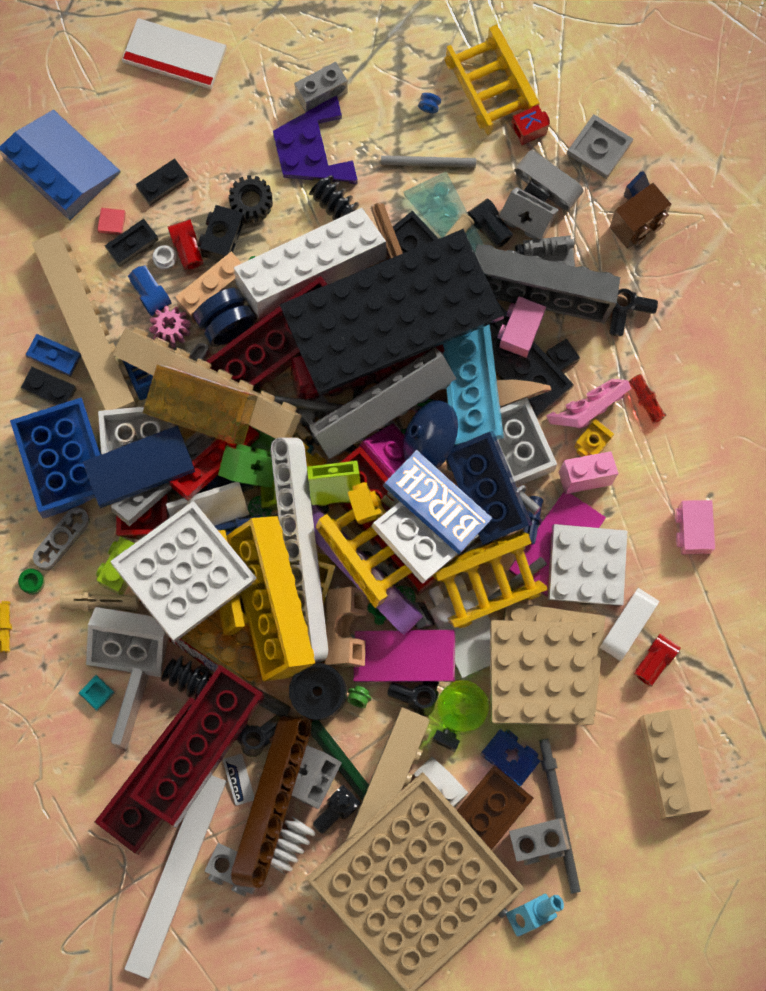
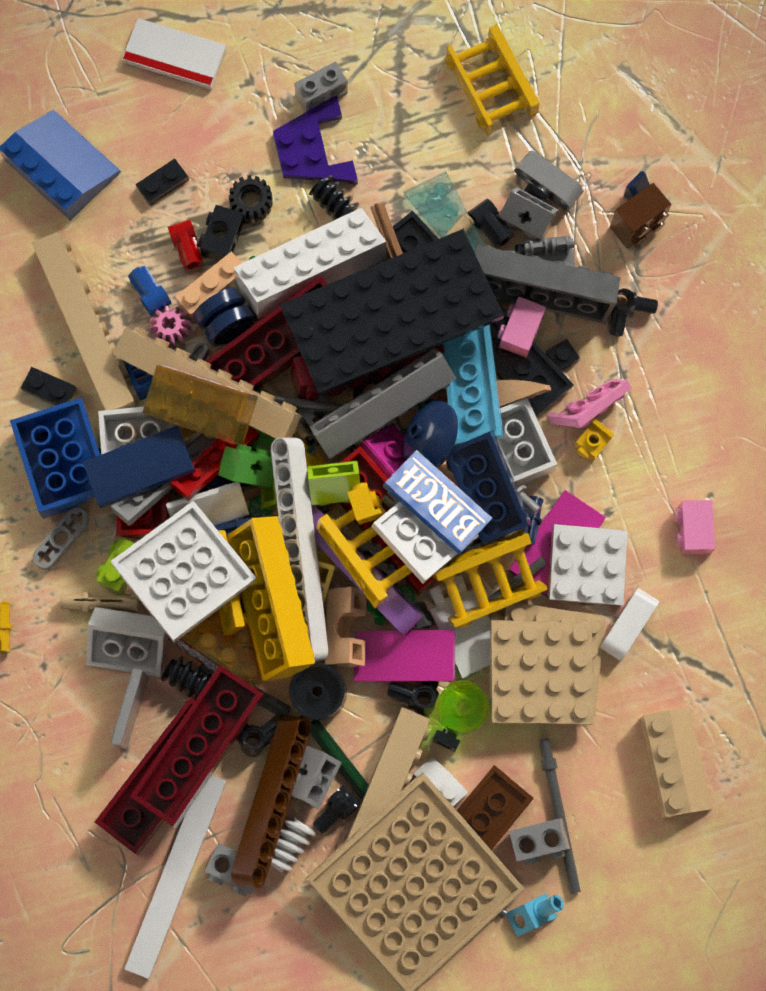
(31, 581): green tile -> none
(53, 355): blue plate -> none
(96, 693): teal tile -> none
(111, 221): coral tile -> none
(131, 242): black plate -> none
(164, 257): white plate -> none
(238, 779): white sticker -> none
(359, 697): bright green plate -> none
(428, 161): light grey bar -> none
(429, 103): blue bush -> none
(496, 755): clear blue brick -> none
(530, 124): red brick -> none
(588, 472): bright pink brick -> none
(600, 146): light grey plate -> none
(647, 398): clear red pin -> none
(660, 655): red piece -> none

